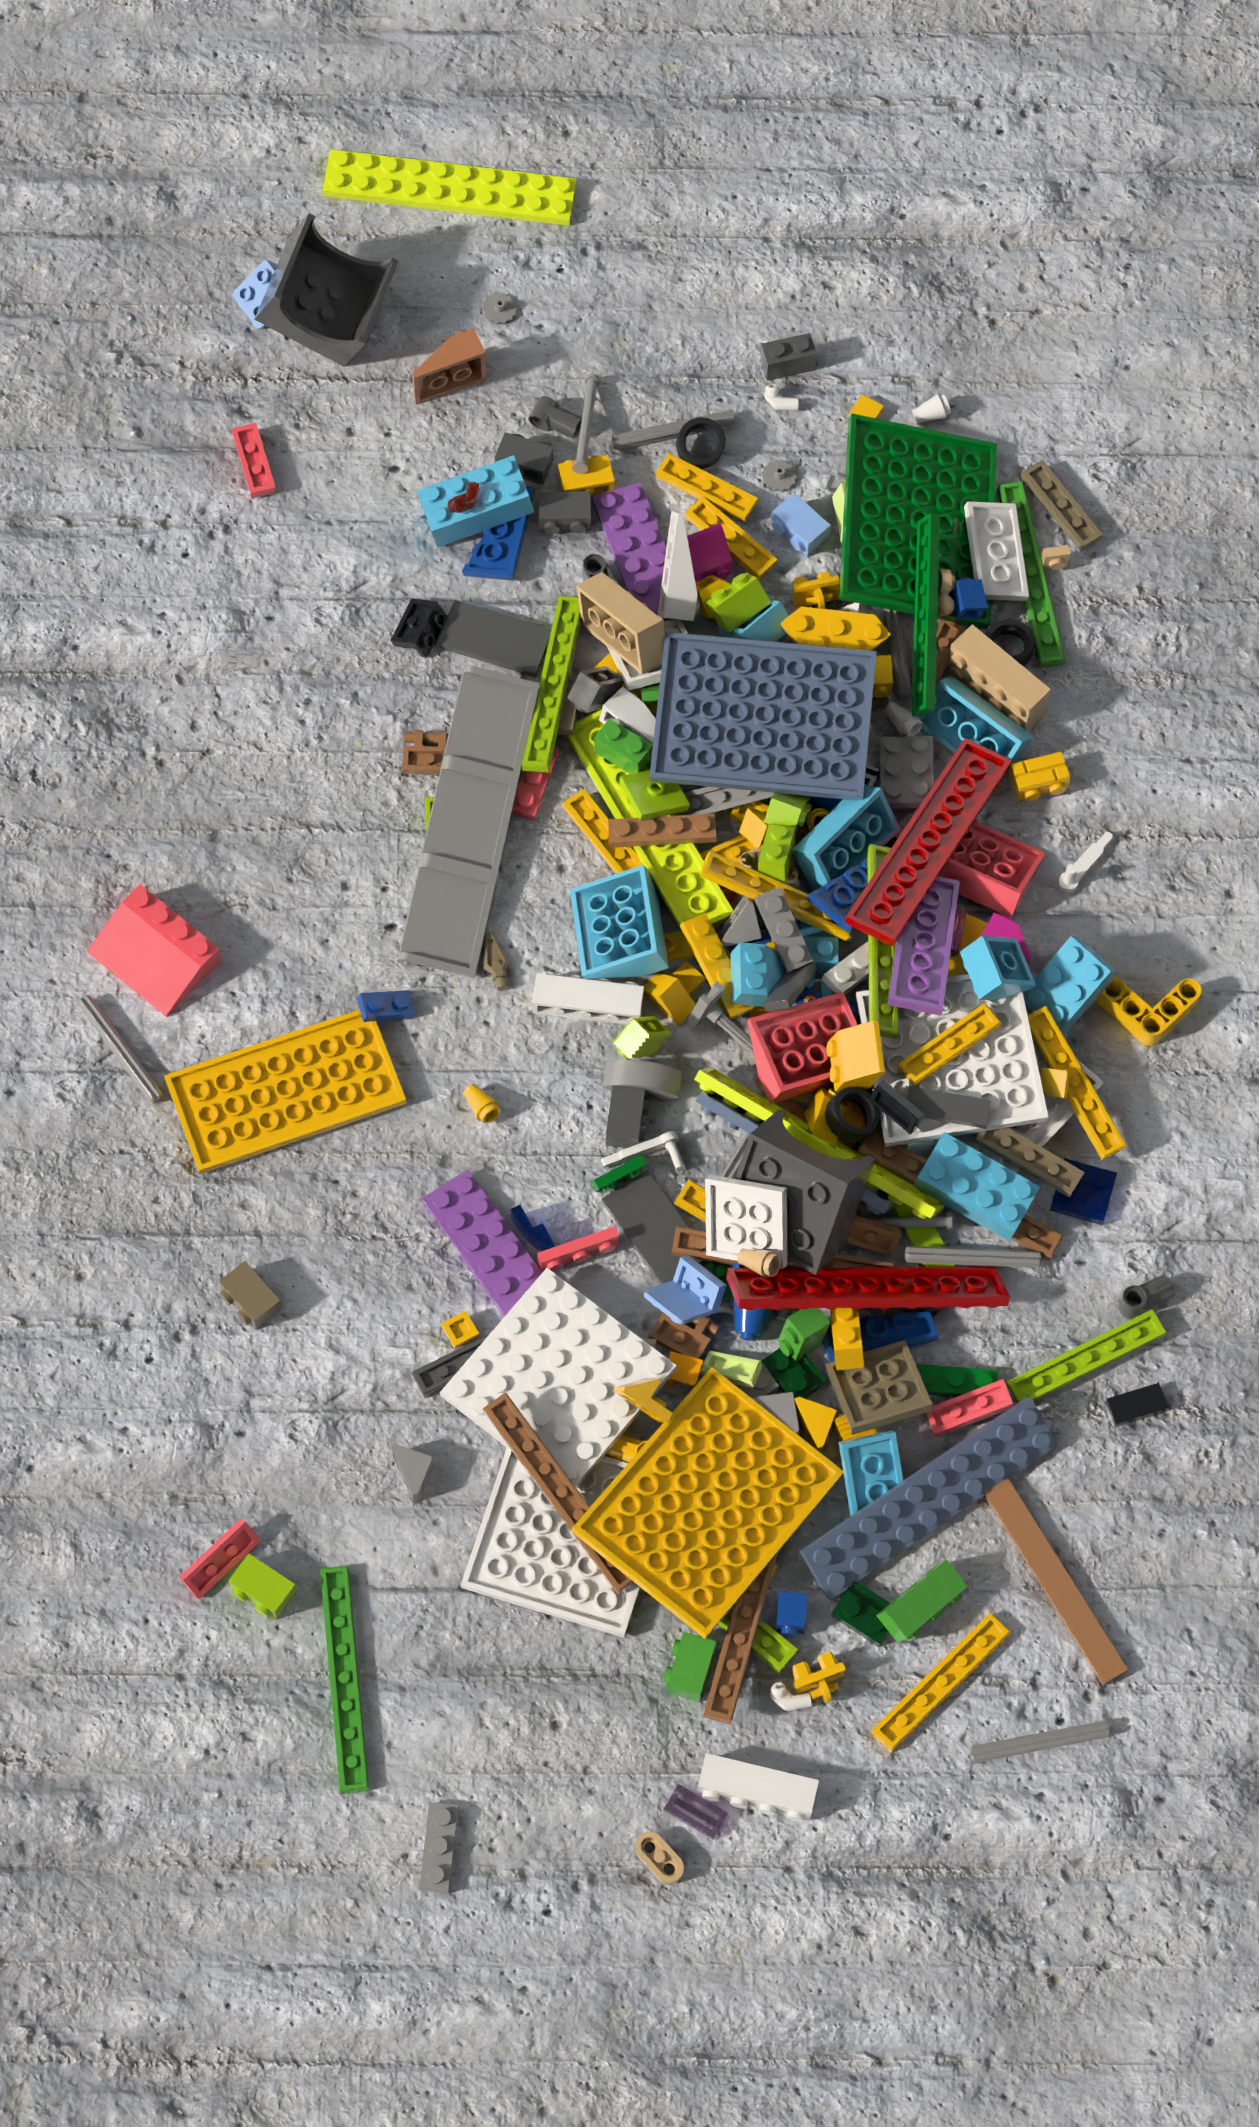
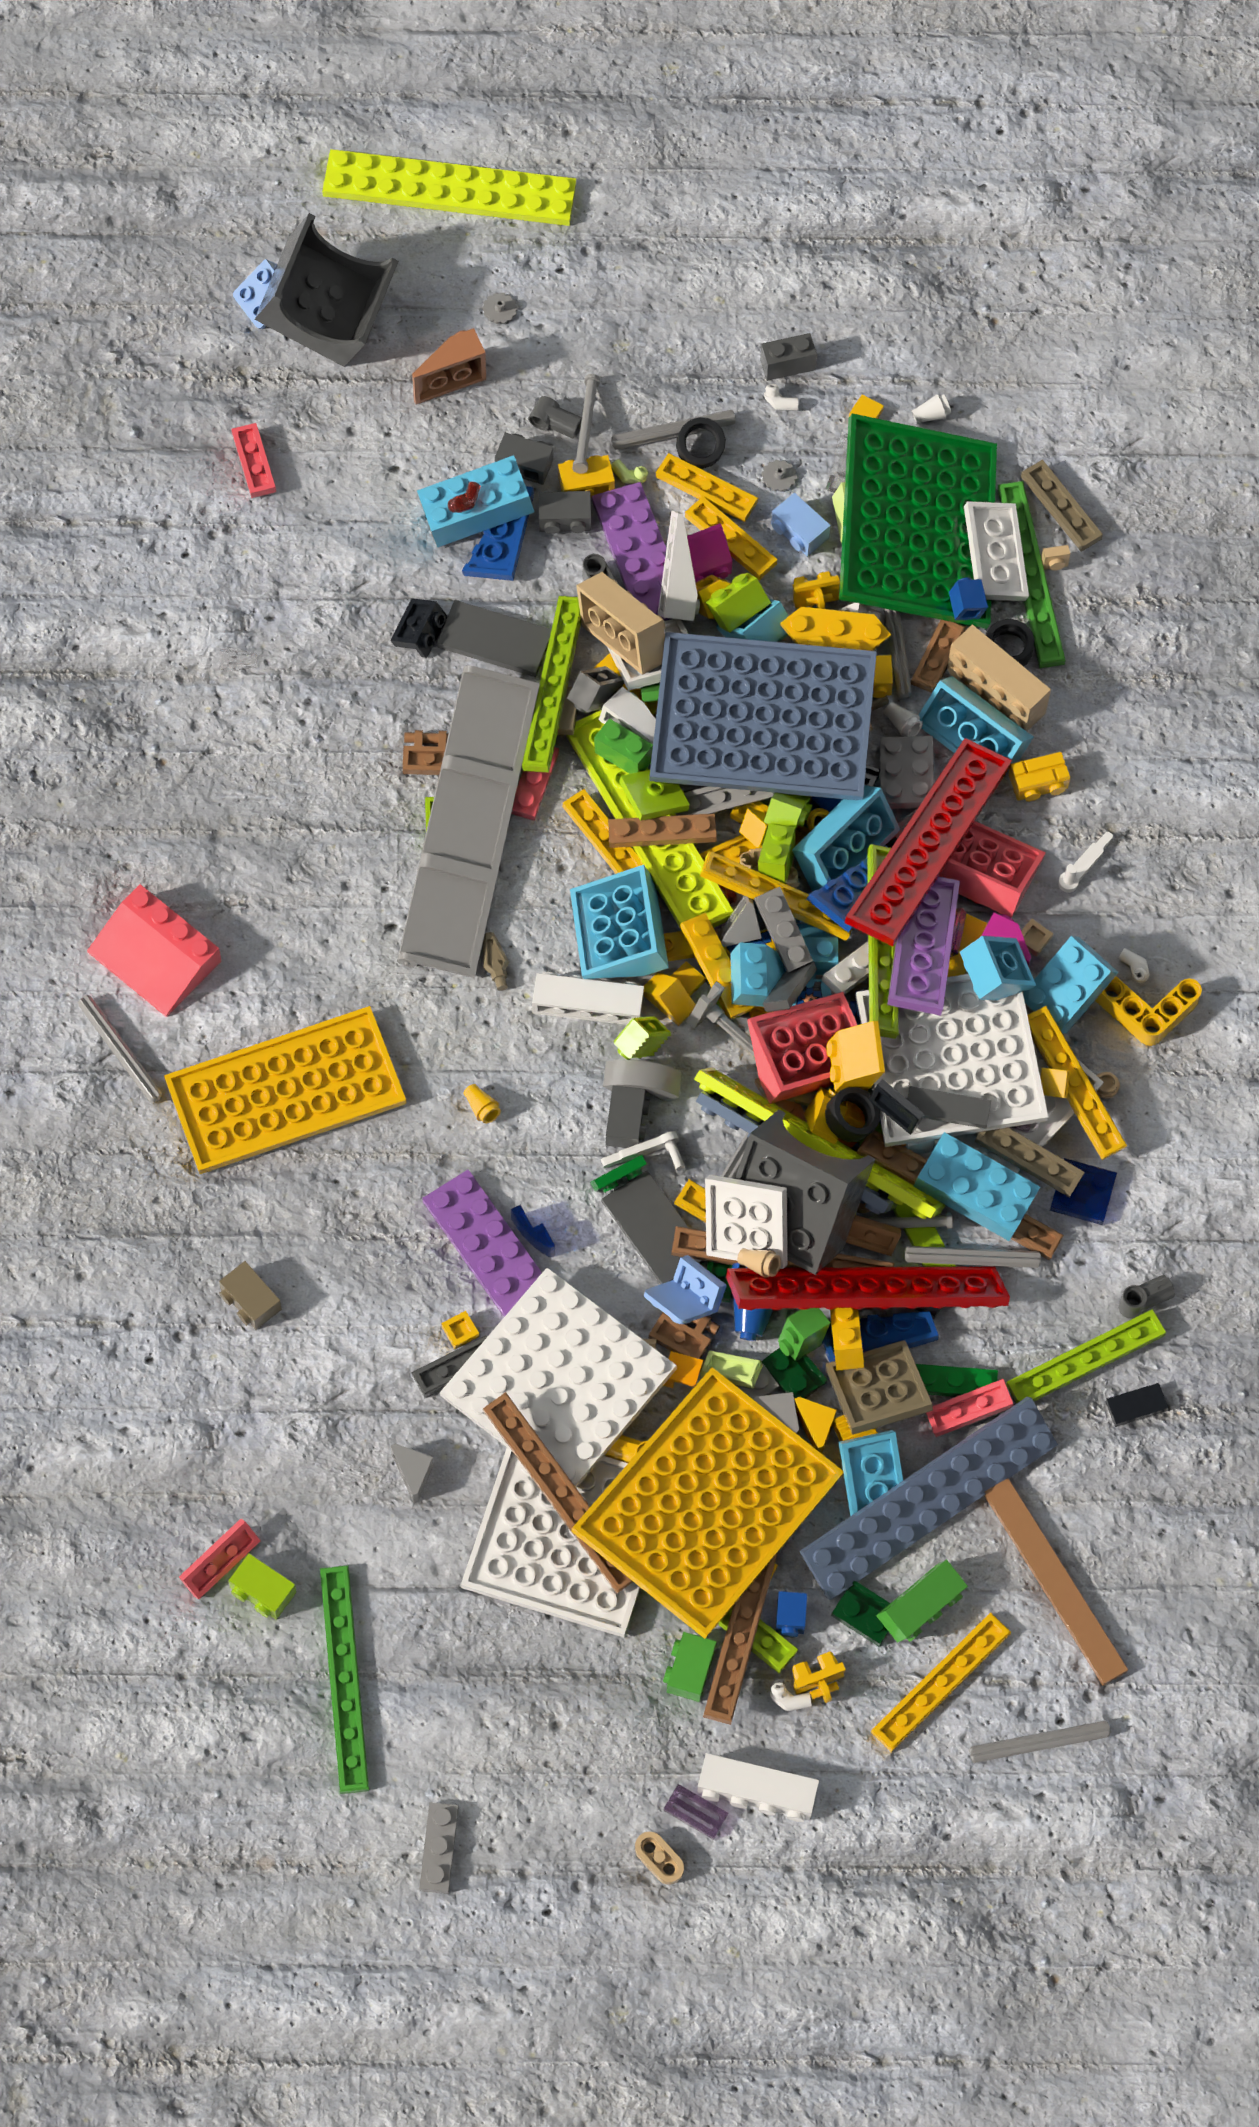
(386, 1006): blue plate -> none
(578, 1249): coral plate -> none
(629, 476): none -> yellowish green arm
(640, 1394): yellow slope -> none
(926, 615): green plate -> none
(946, 584): tan plate -> none
(949, 1045): yellow tile -> none
(1036, 936): none -> tan plate
(1110, 1086): none -> tan plate
(1138, 965): none -> white arm

